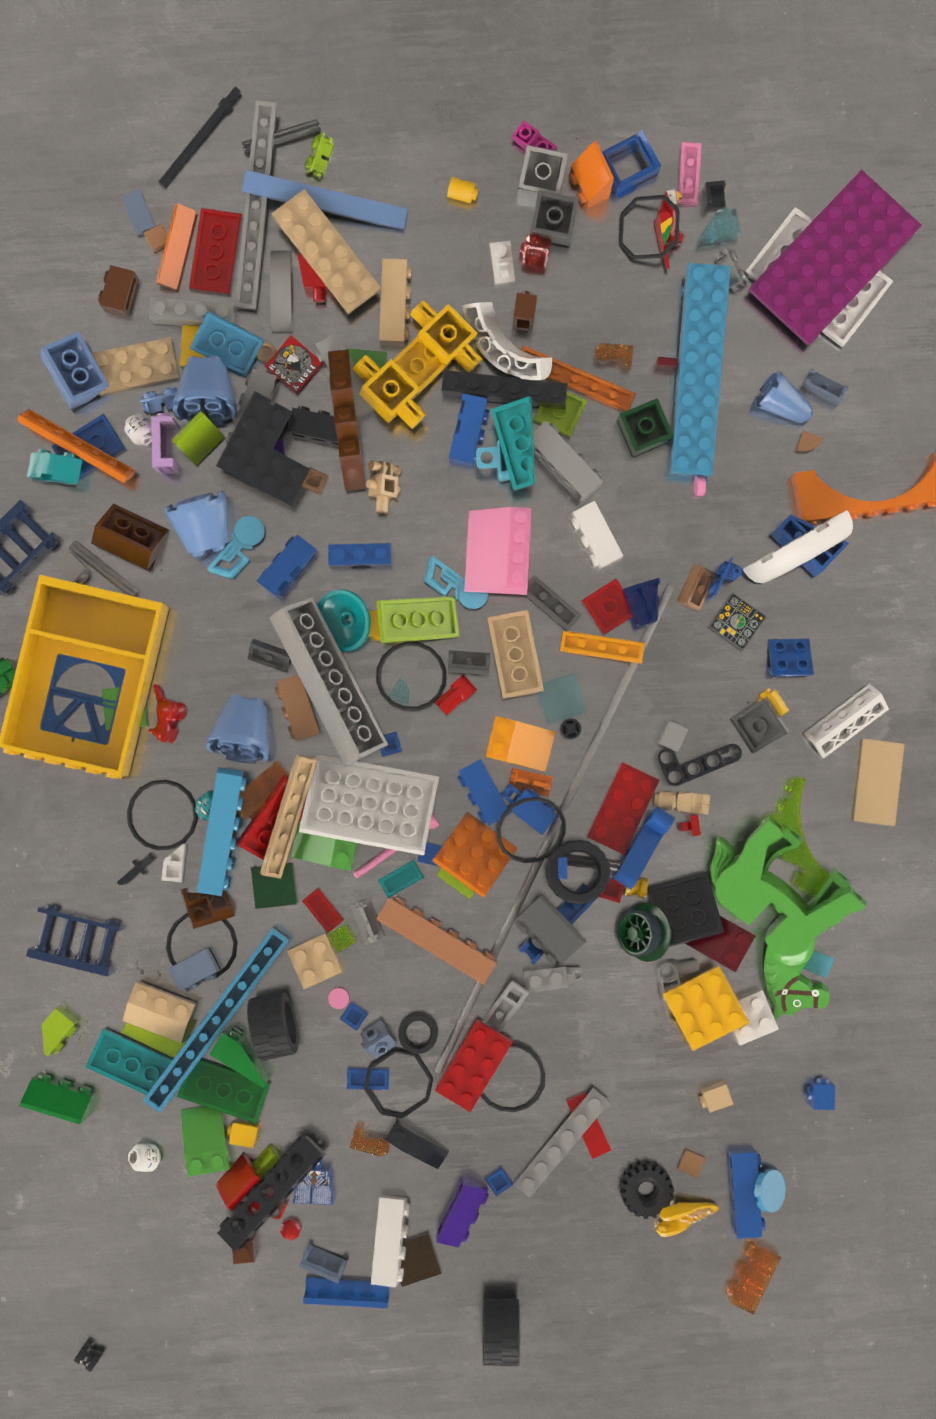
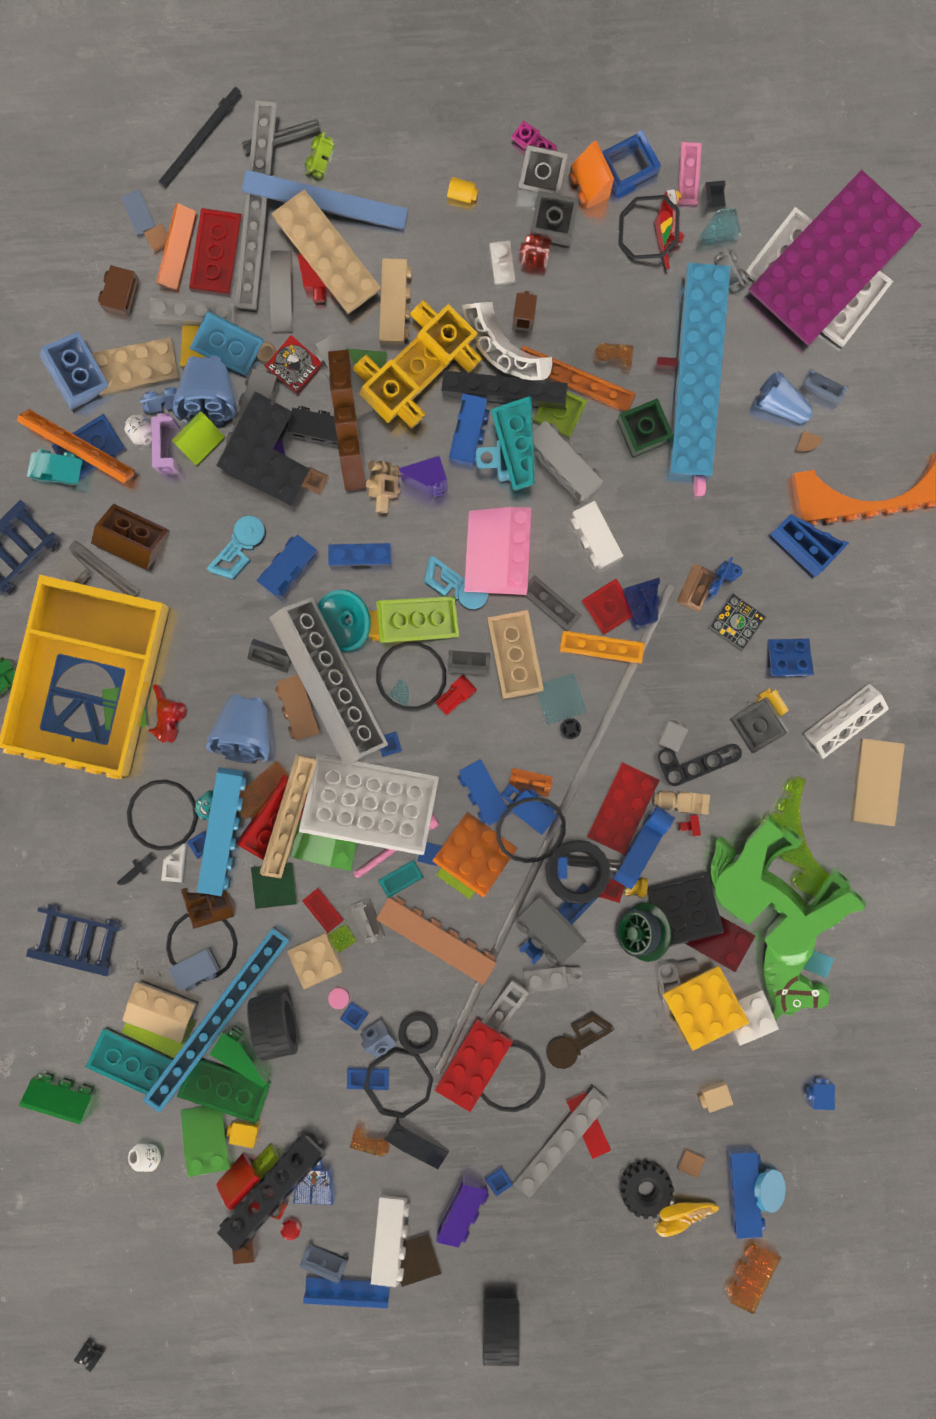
(56, 1028): lime slope -> none
(197, 844): none -> blue tile
(200, 522): medium blue cone -> none
(426, 477): none -> dark purple slope
(520, 743): light orange slope -> none
(564, 1051): none -> dark brown piece
(801, 549): white brick -> none

